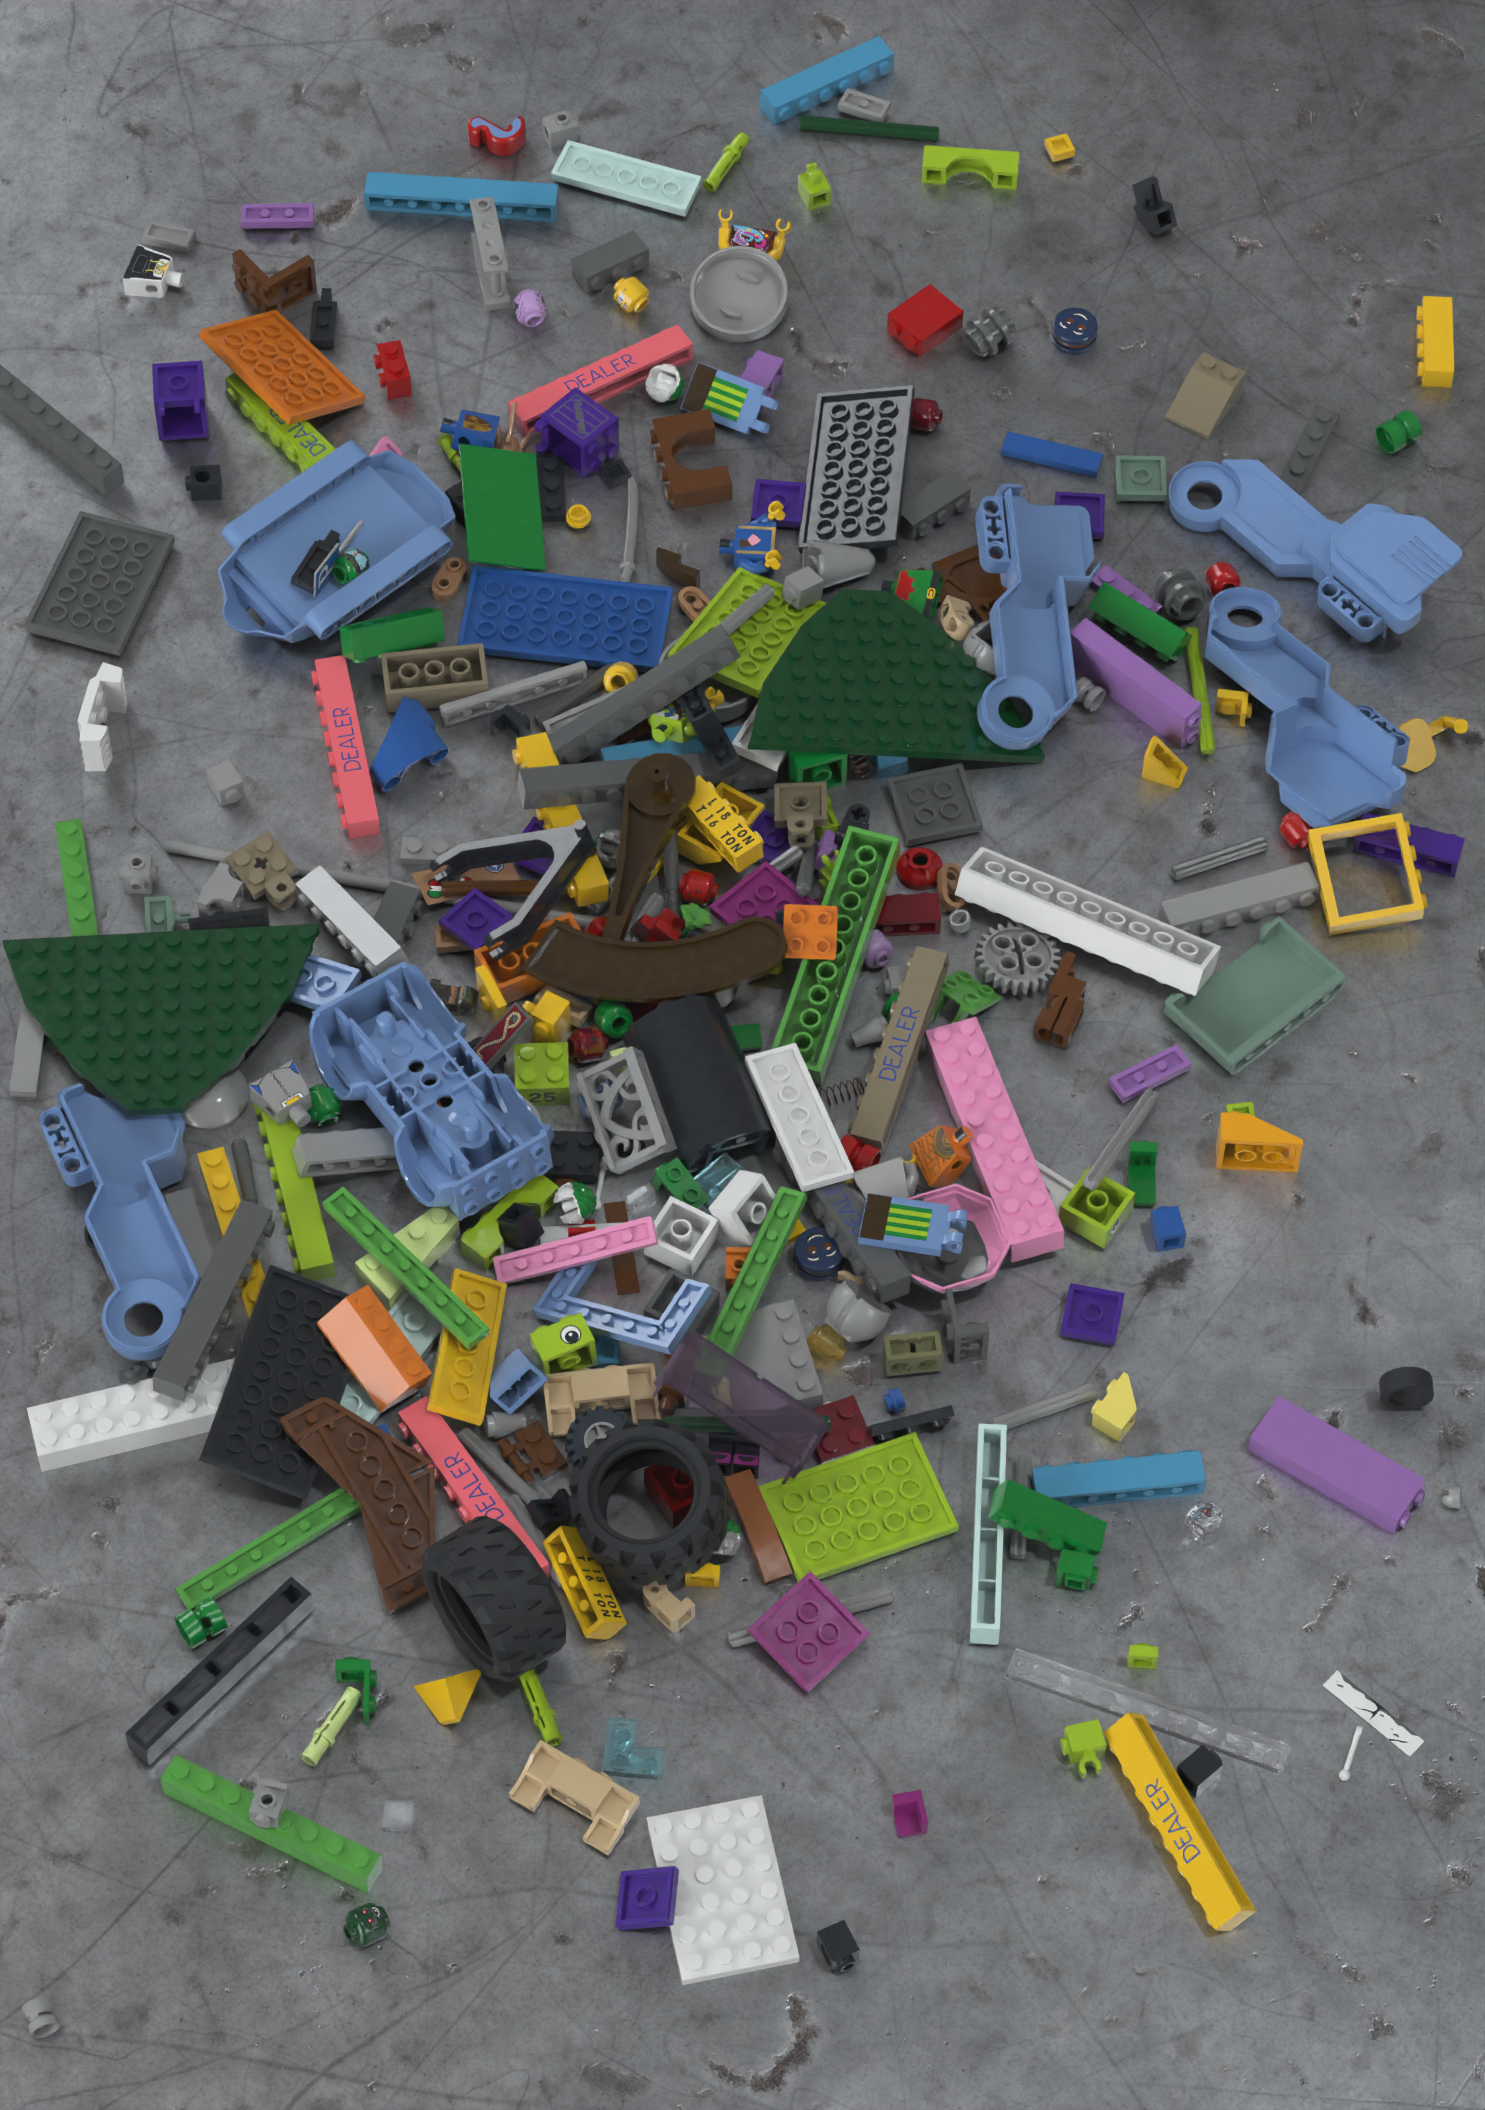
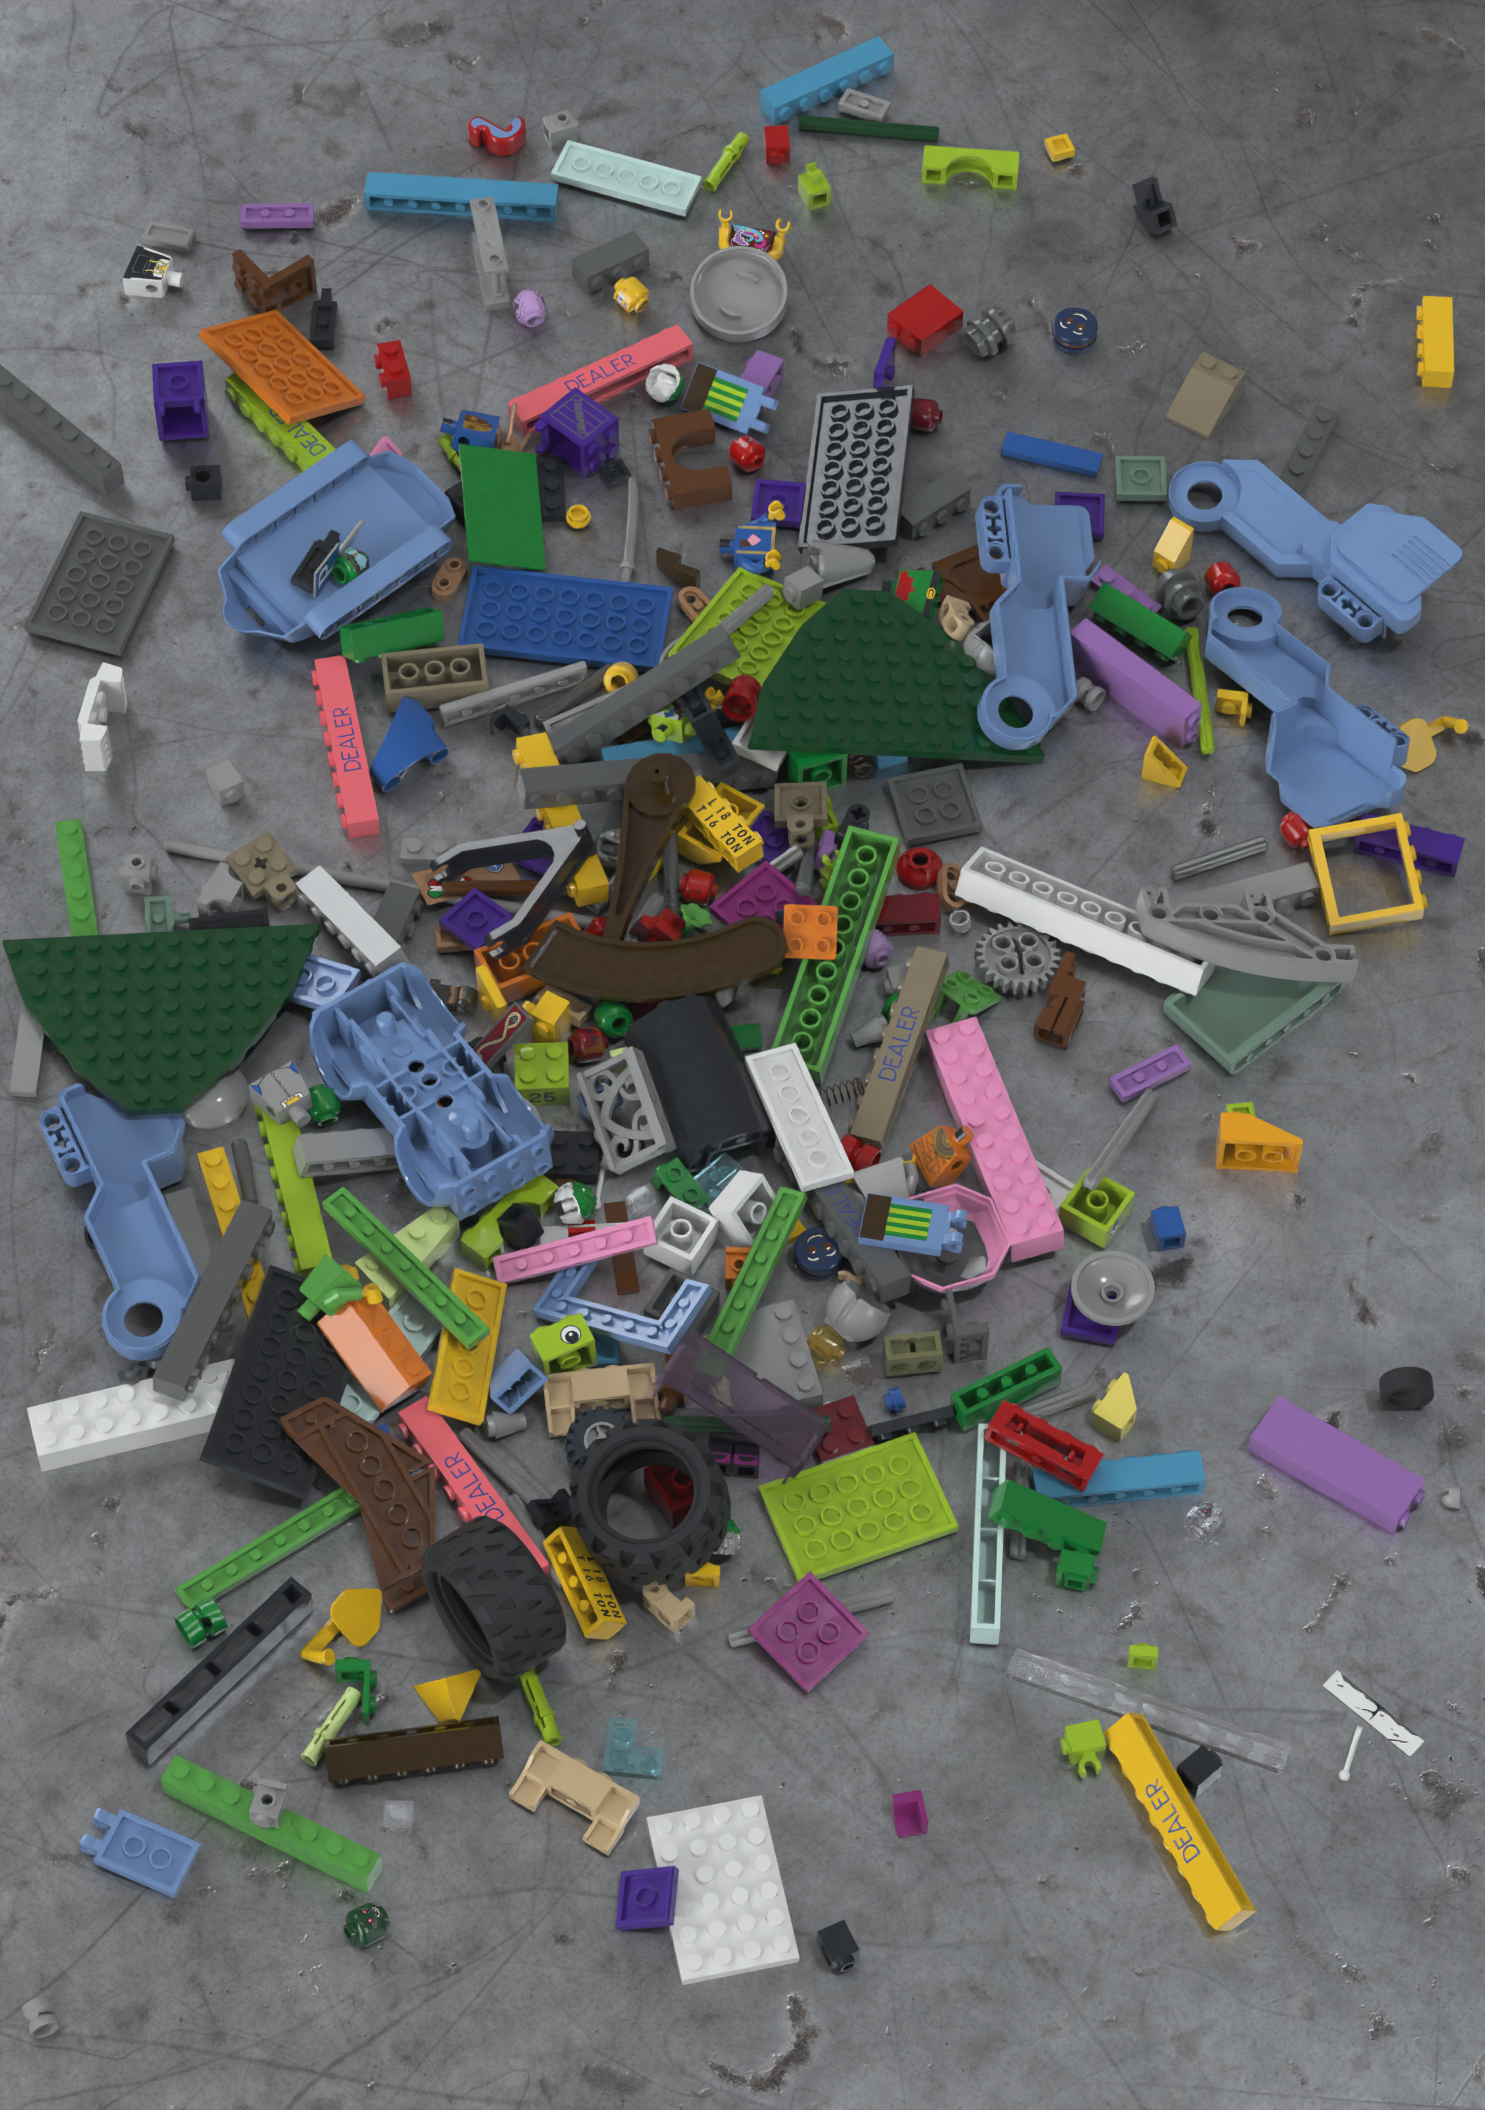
(141, 1851): none -> medium blue tile
(332, 1287): none -> bright green torso
(355, 1615): none -> yellow piece
(413, 1749): none -> dark brown brick
(539, 1449): reddish brown plate -> none
(741, 698): none -> red wheel
(747, 453): none -> red head
(757, 1526): dark orange slope -> none
(776, 144): none -> red brick
(885, 366): none -> dark purple plate
(1013, 1384): none -> green brick
(1043, 1445): none -> red brick
(1117, 1276): none -> light grey dish
(1142, 1173): green bracket -> none
(1174, 546): none -> yellow slope
(1245, 938): none -> light grey piece
(1396, 433): green wheel -> none

